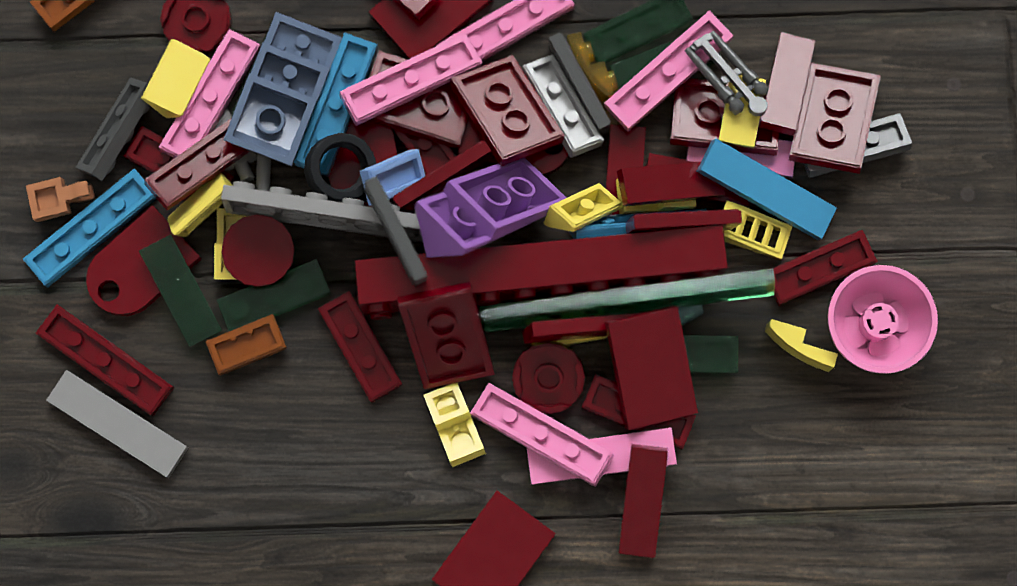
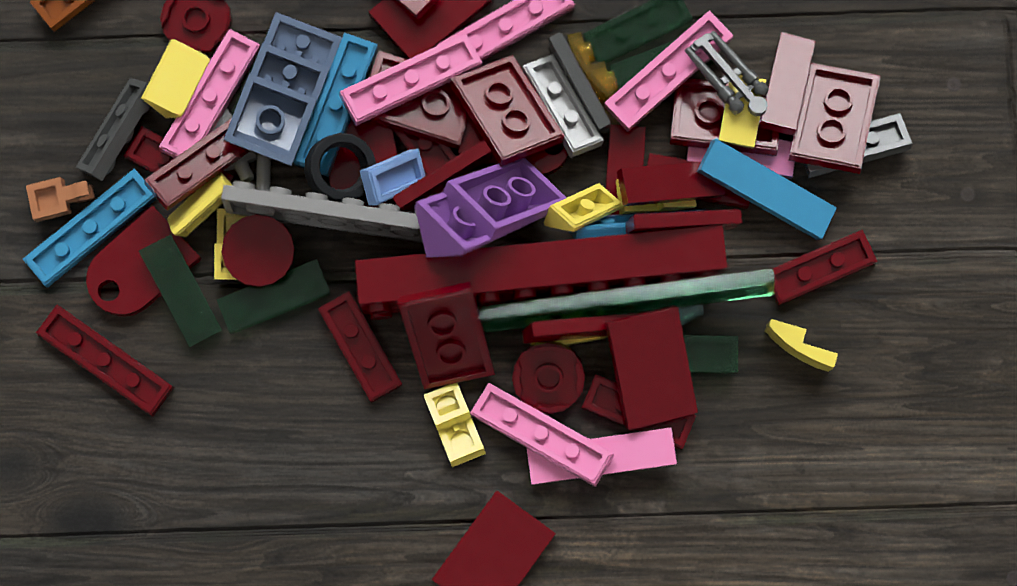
(117, 424): light grey tile -> none
(246, 344): dark orange plate -> none
(395, 231): dark grey tile -> none
(643, 500): dark red tile -> none
(758, 219): light yellow slope -> none
(891, 302): bright pink piece -> none

